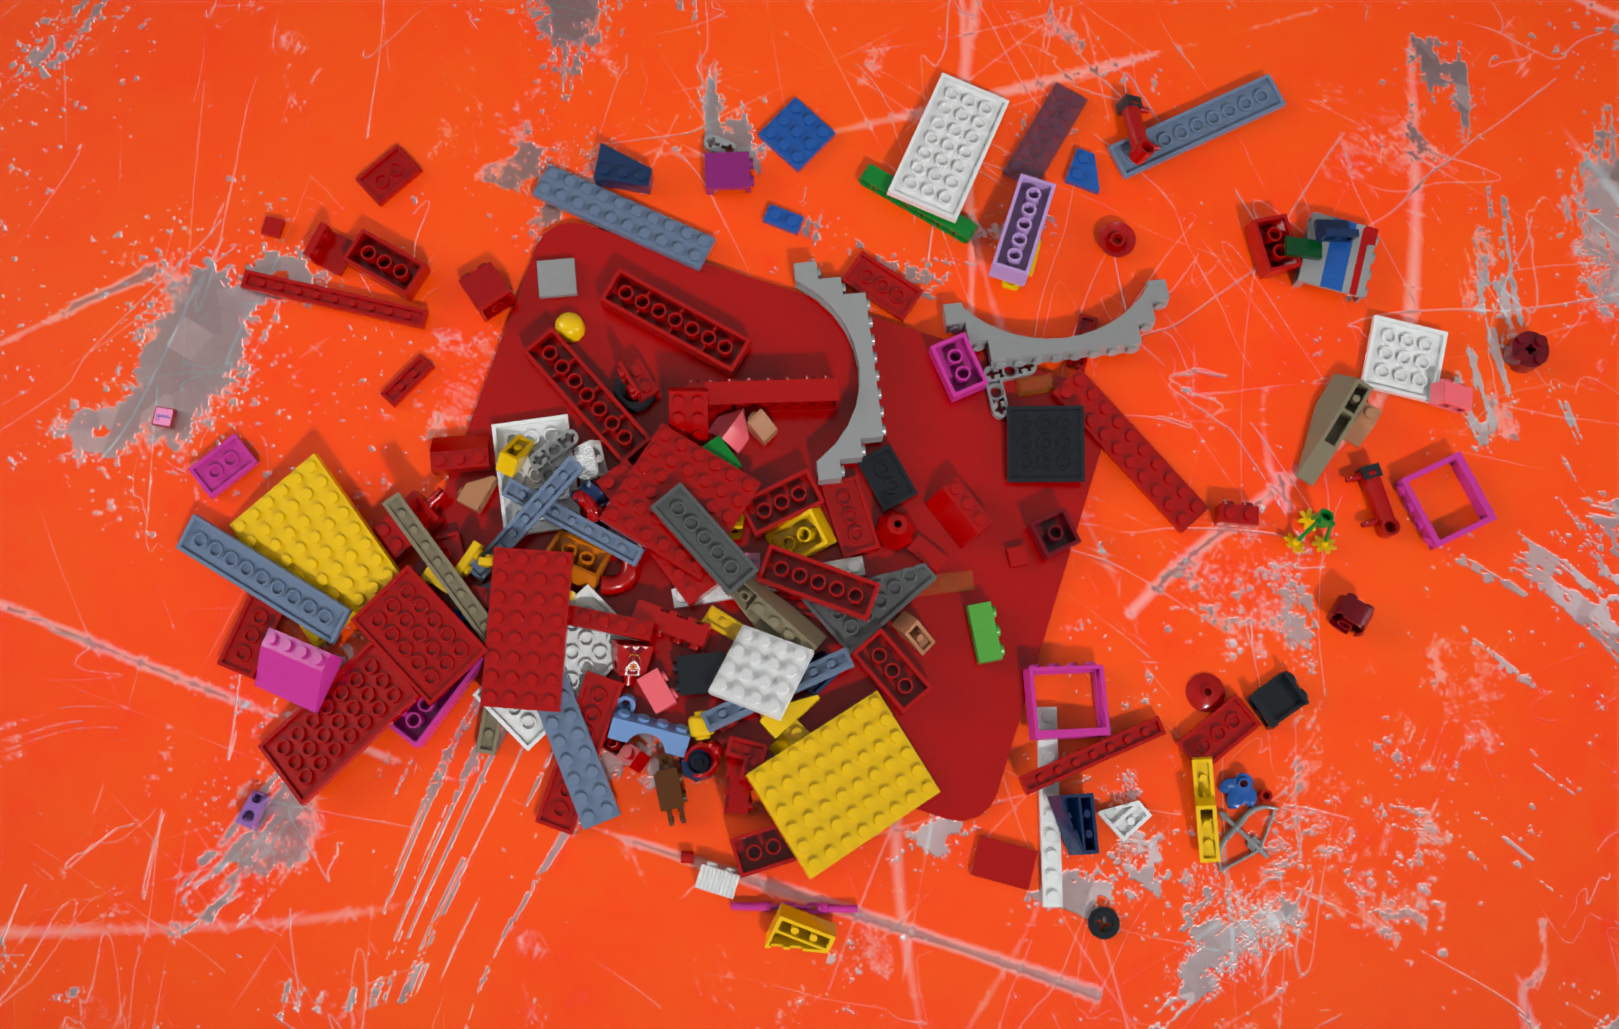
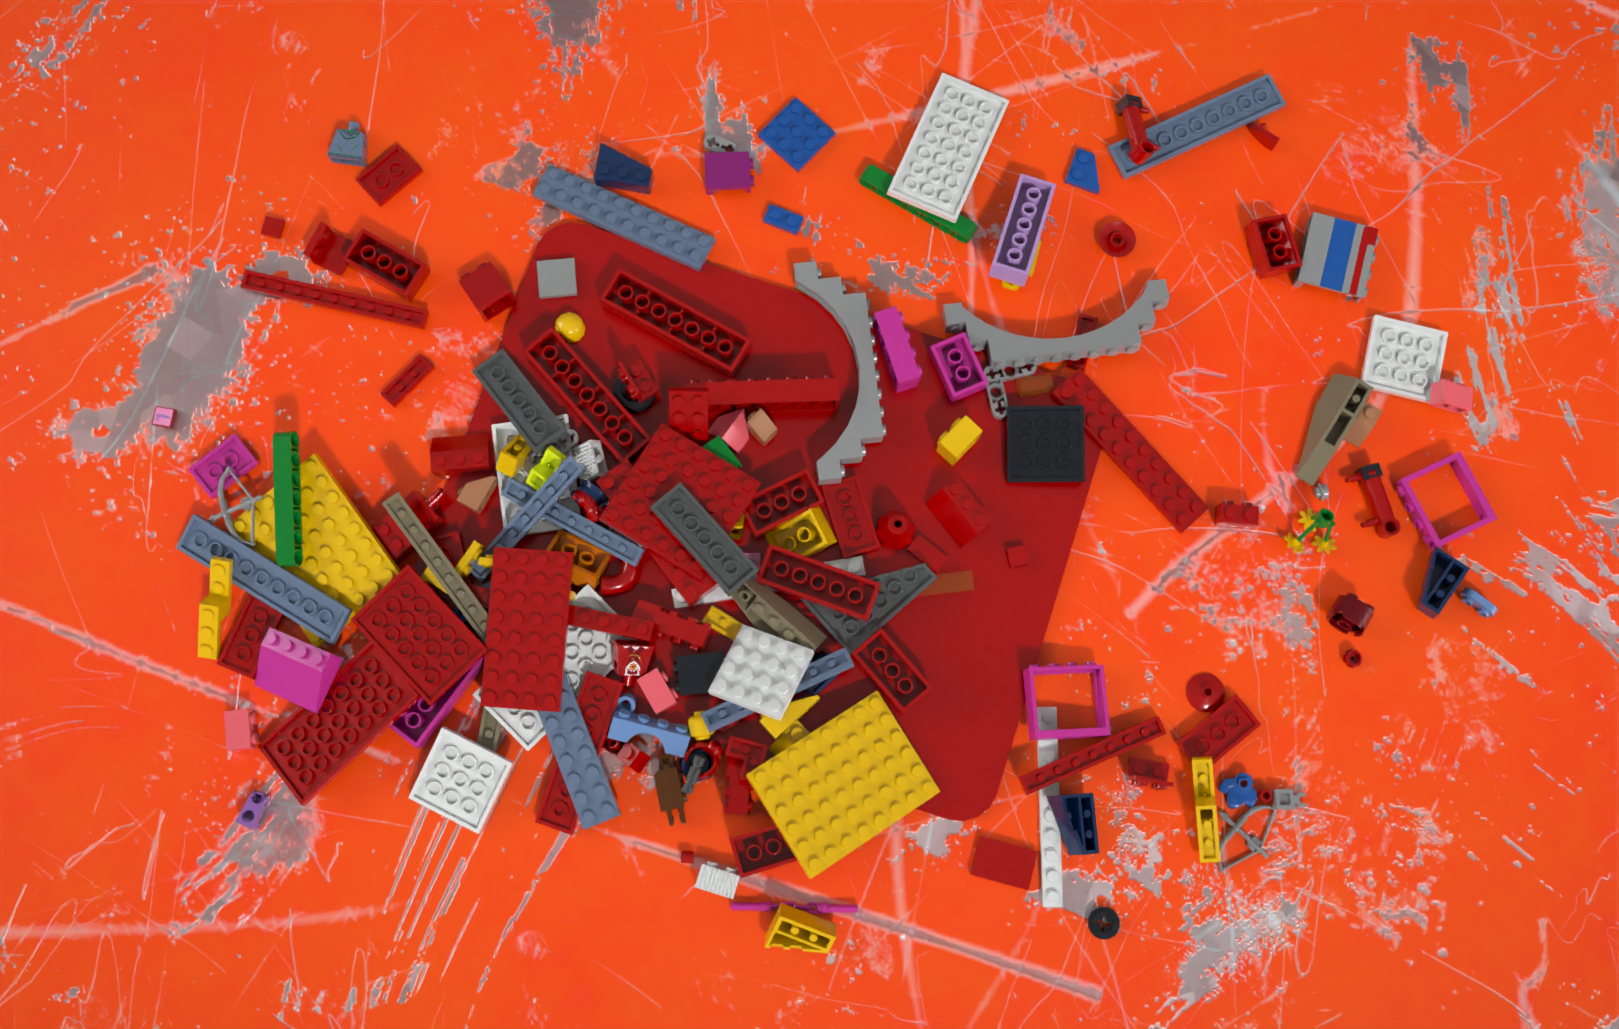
(215, 607): none -> yellow bracket
(240, 729): none -> coral brick
(244, 504): none -> light grey piece
(287, 499): none -> green beam
(349, 146): none -> sand blue torso
(461, 779): none -> white plate
(519, 401): none -> dark grey plate
(548, 465): none -> neon yellow slope
(693, 774): none -> dark grey axle
(882, 286): red plate -> none
(887, 478): black plate -> none
(896, 349): none -> dark pink brick
(913, 632): nougat slope -> none
(959, 440): none -> yellow brick
(985, 632): bright green brick -> none
(1046, 133): plate -> none
(1053, 534): dark red brick -> none
(1125, 818): white wing -> none
(1148, 772): none -> red bracket
(1263, 136): none -> red slope
(1277, 699): black panel -> none
(1286, 800): none -> light grey plate
(1302, 248): dark green tile -> none
(1321, 492): none -> light grey plate
(1334, 231): dark blue panel -> none
(1352, 653): none -> red plate
(1440, 582): none -> dark blue wedge
(1484, 607): none -> medium blue plate
(1526, 351): dark red brick -> none

